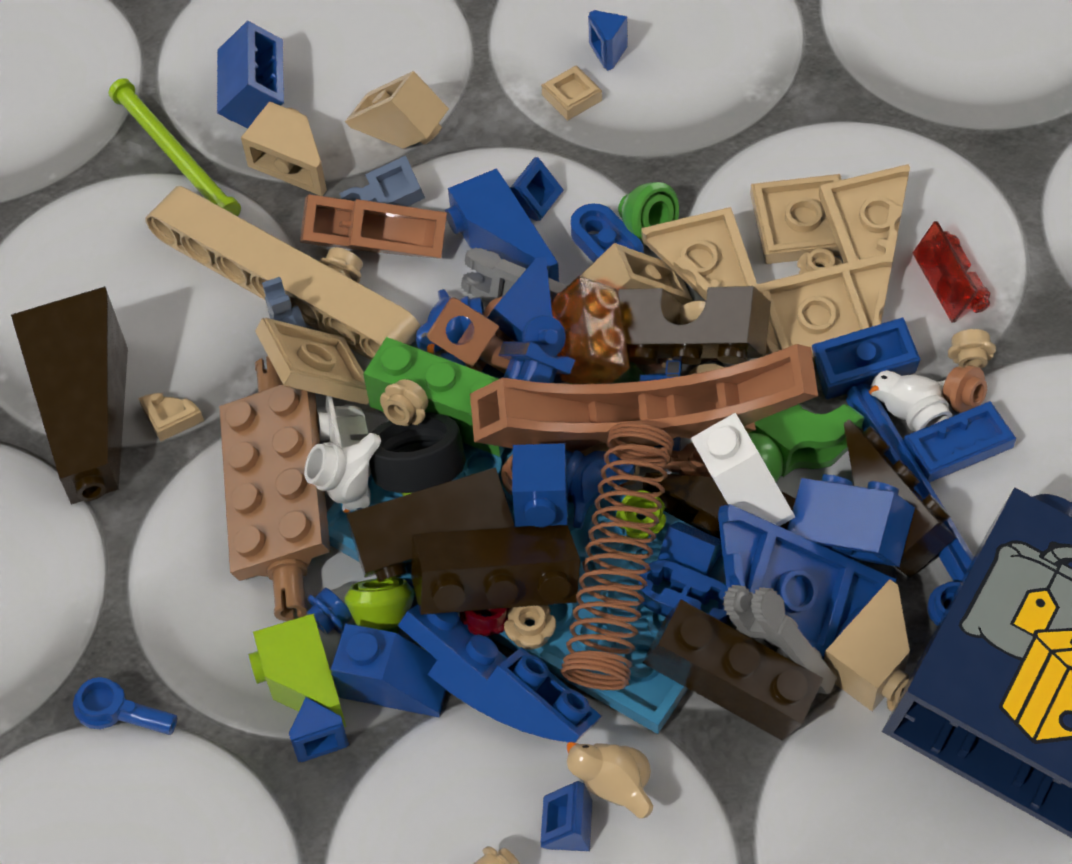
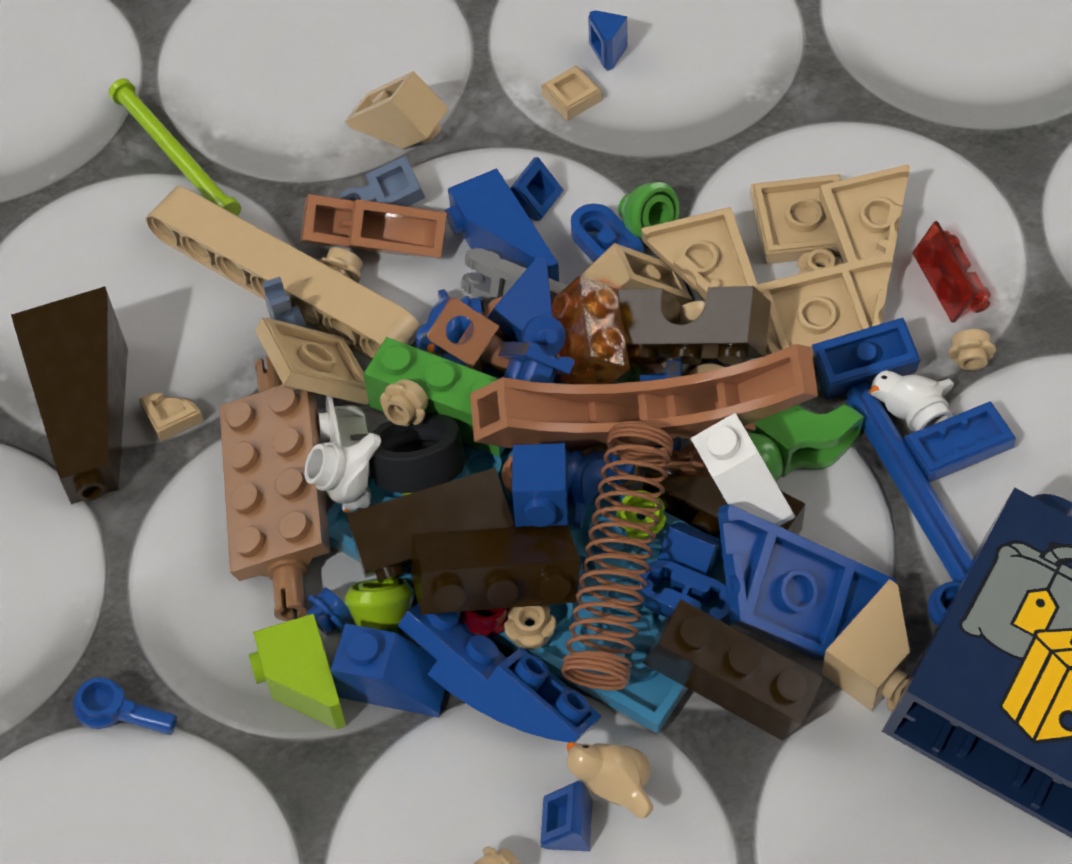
(249, 74): blue brick -> none
(284, 148): tan slope -> none
(316, 732): blue slope -> none
(764, 620): light grey hinge -> none
(853, 520): brick -> none
(927, 530): dark brown slope -> none
(965, 388): nougat plate -> none

